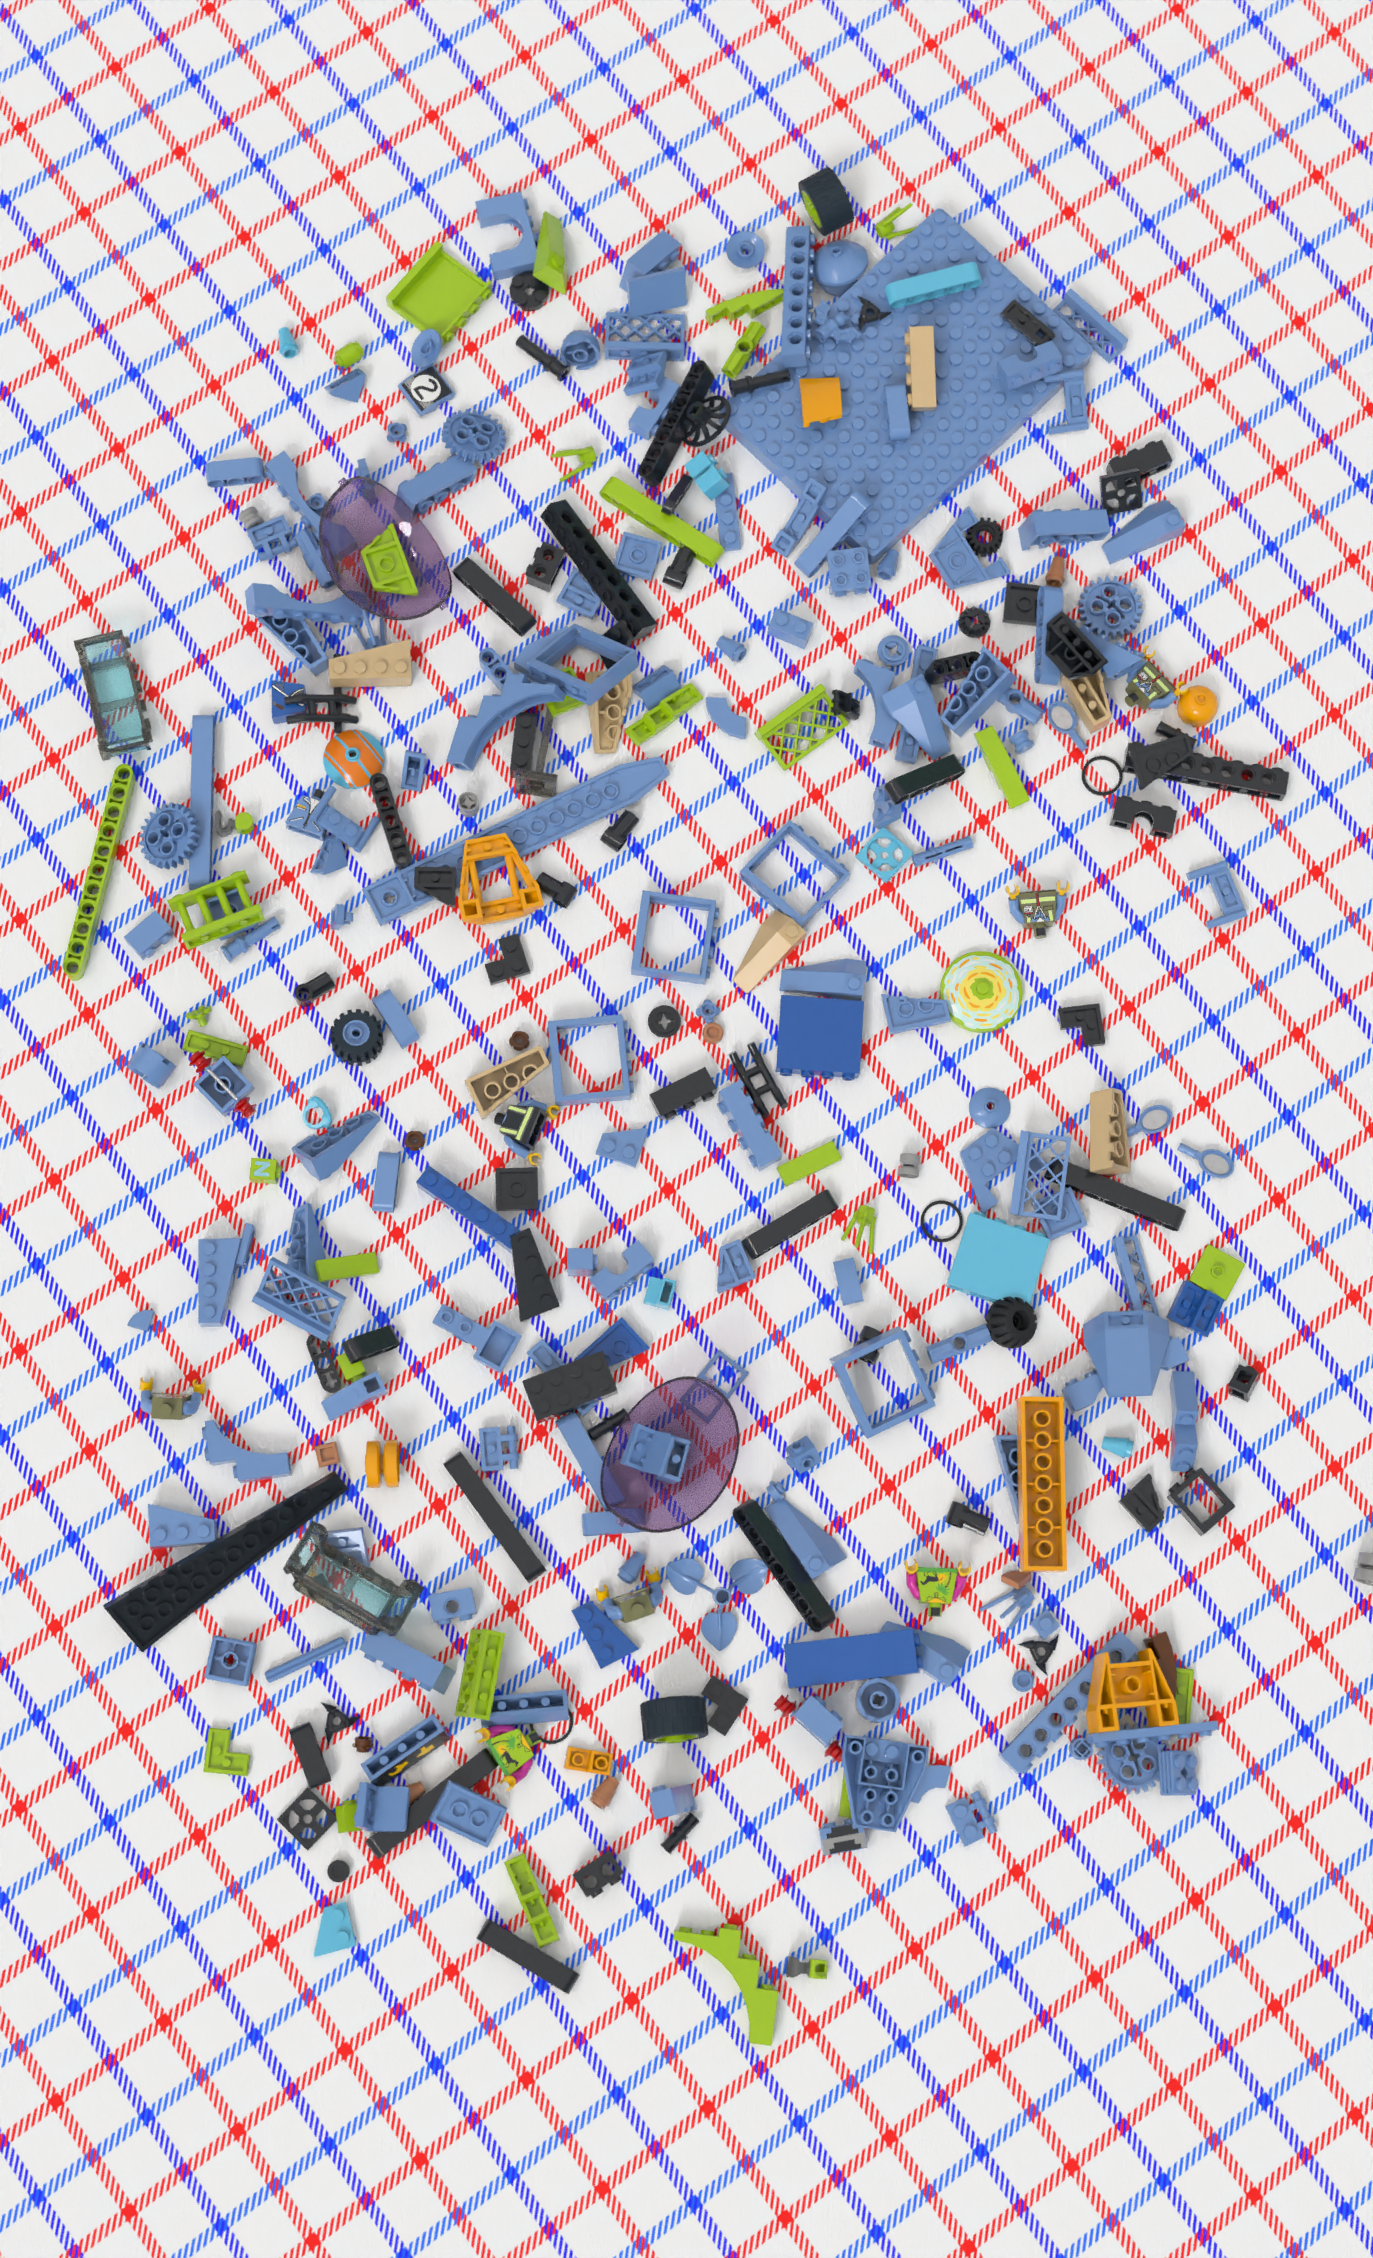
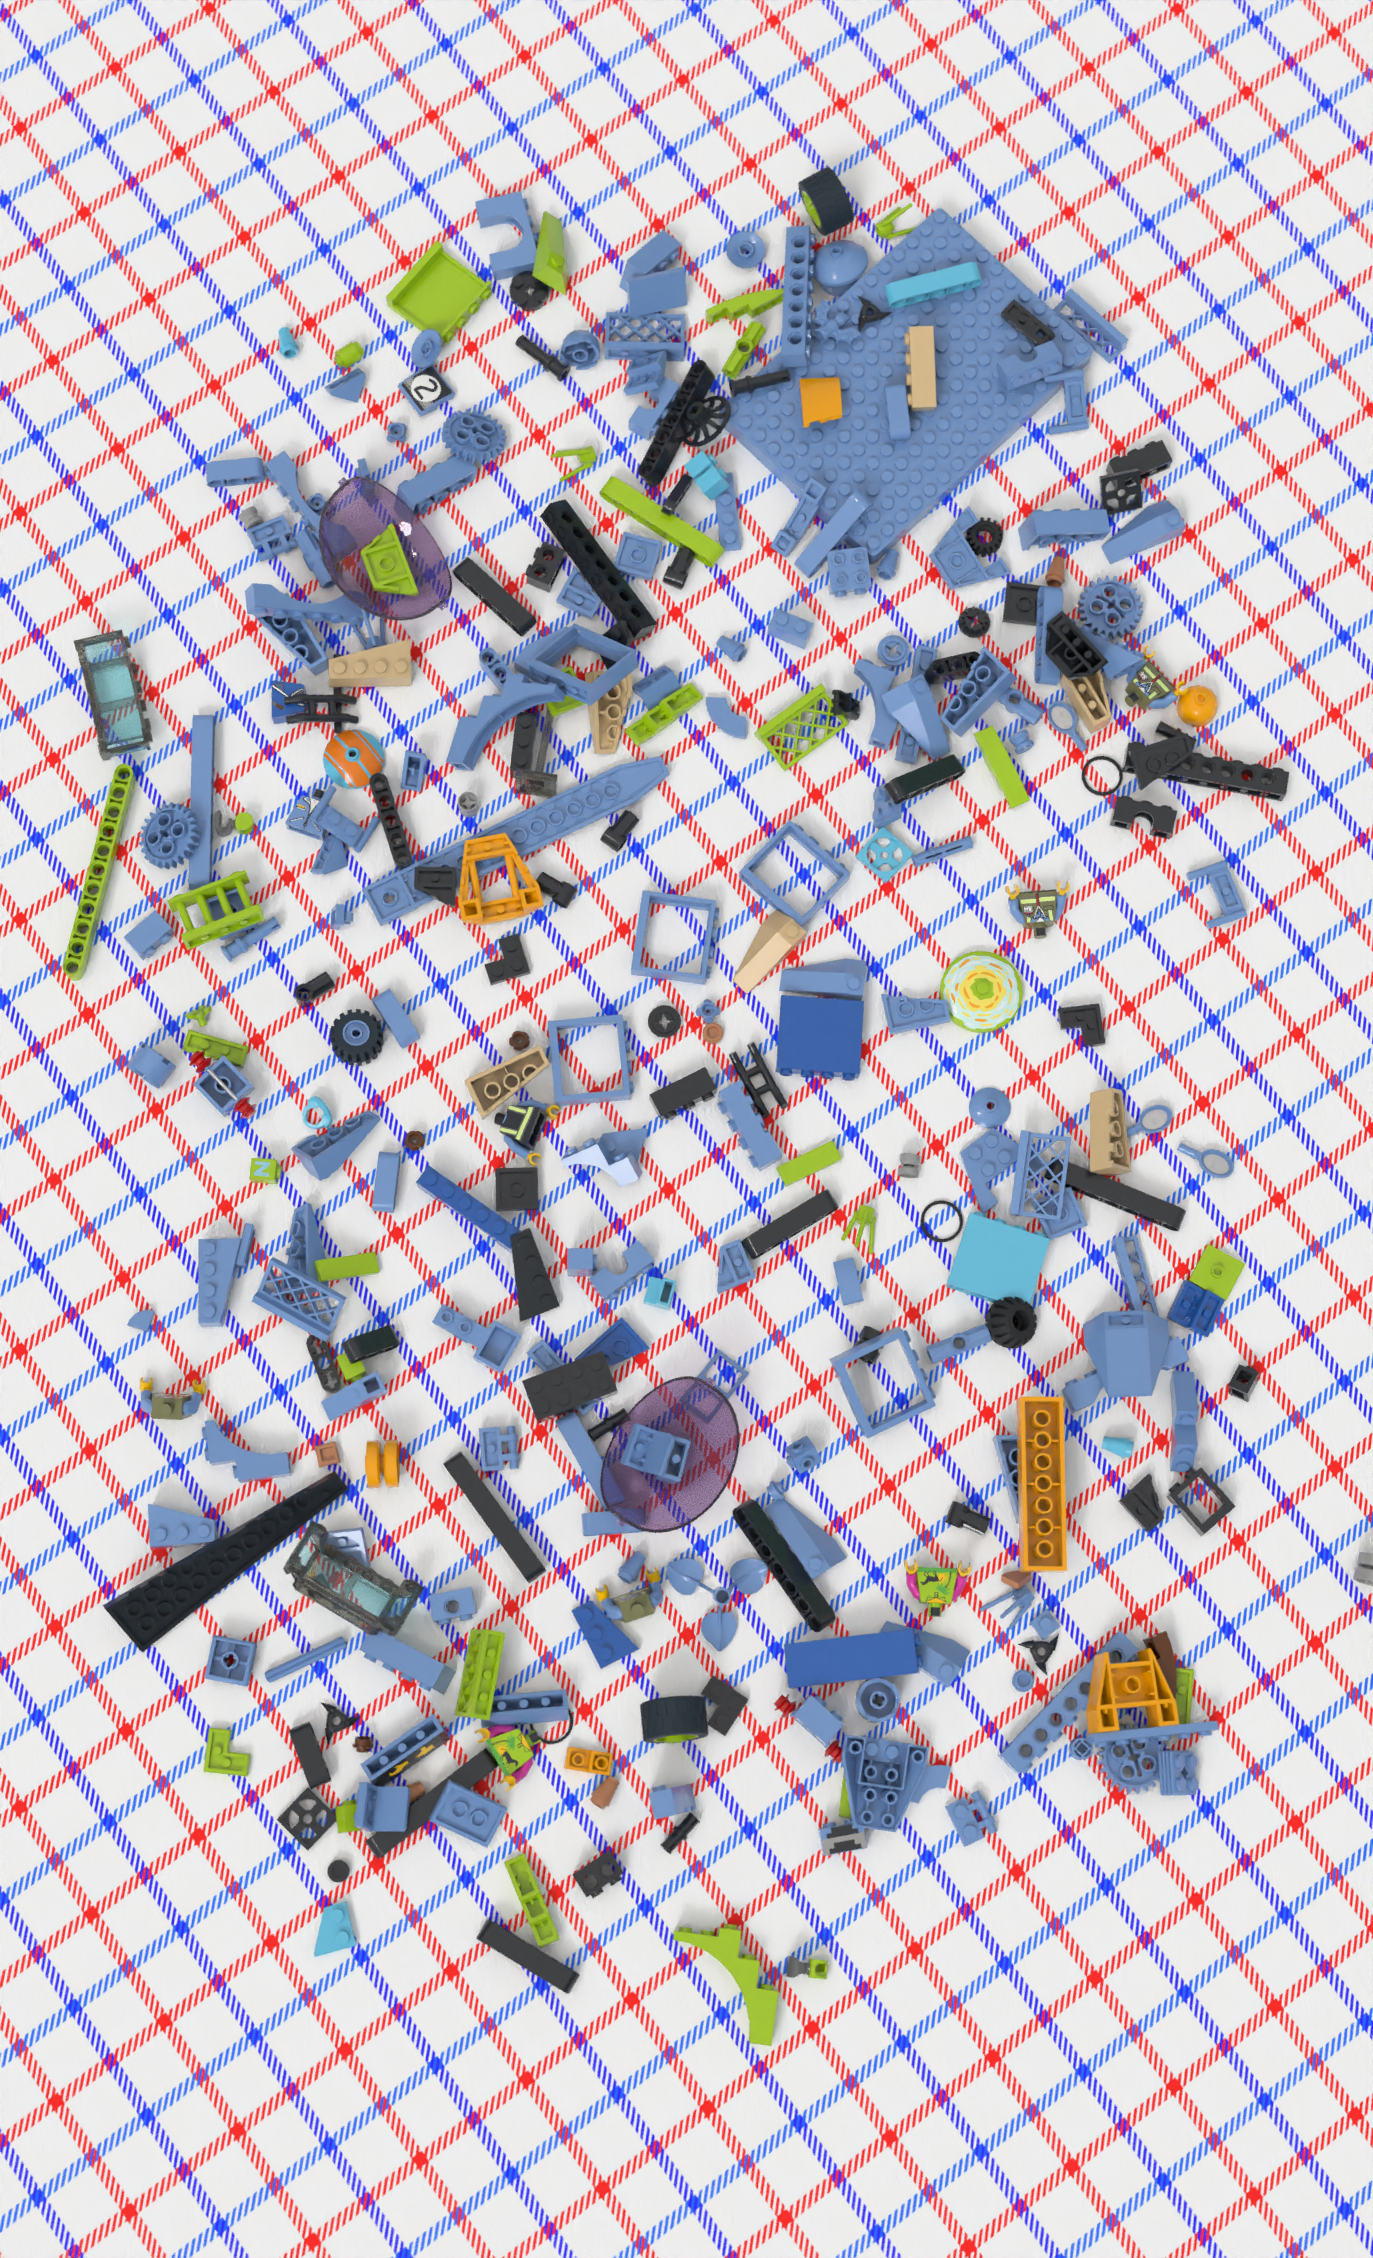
(621, 1167): none -> arch

